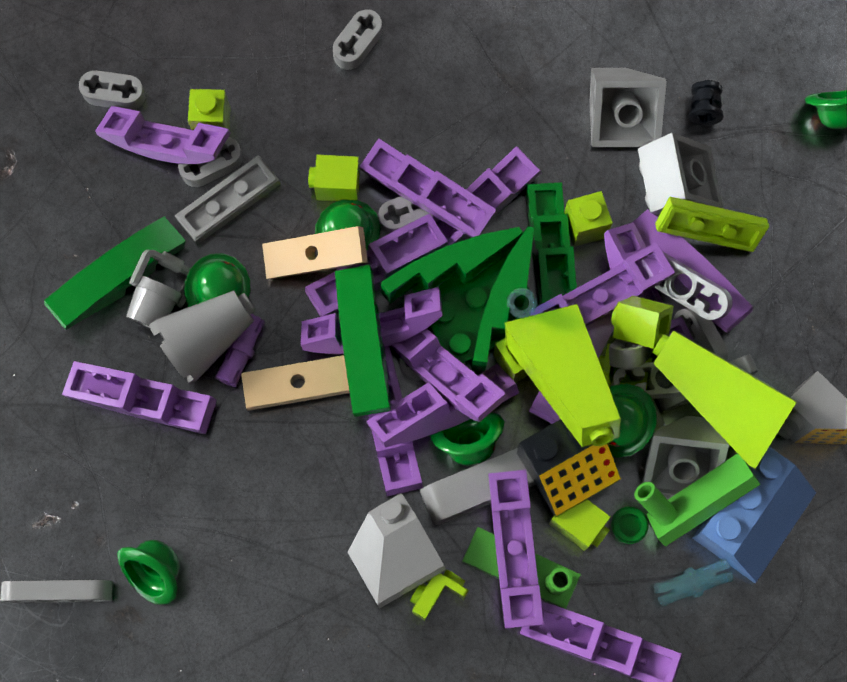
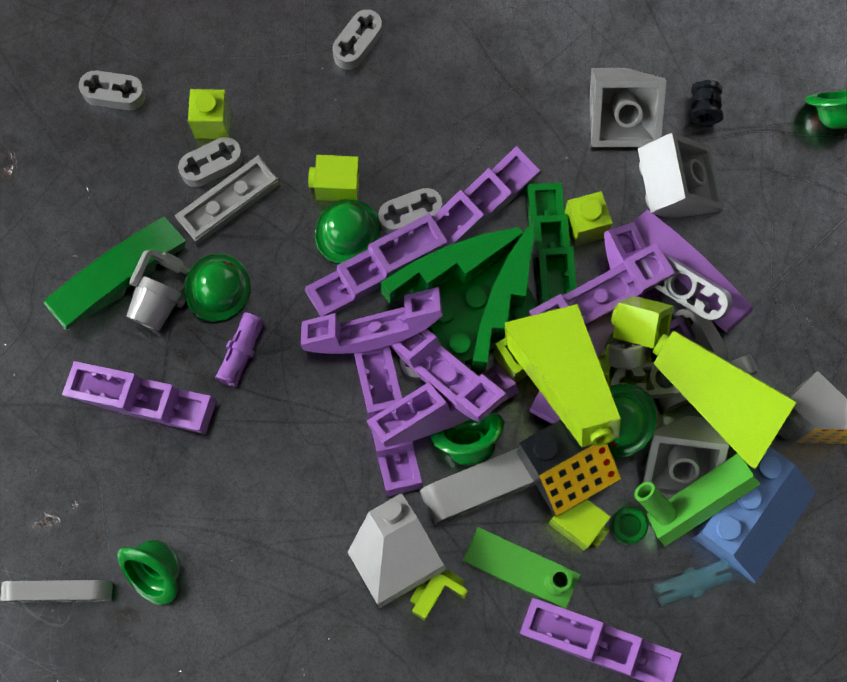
(161, 141): medium lavender slope -> none
(203, 332): light grey cone -> none
(275, 385): tan tile -> none
(297, 255): tile -> none
(362, 341): green slope -> none
(427, 189): medium lavender slope -> none
(515, 549): medium lavender slope -> none
(521, 292): clear light blue pin -> none
(711, 224): lime tile -> none

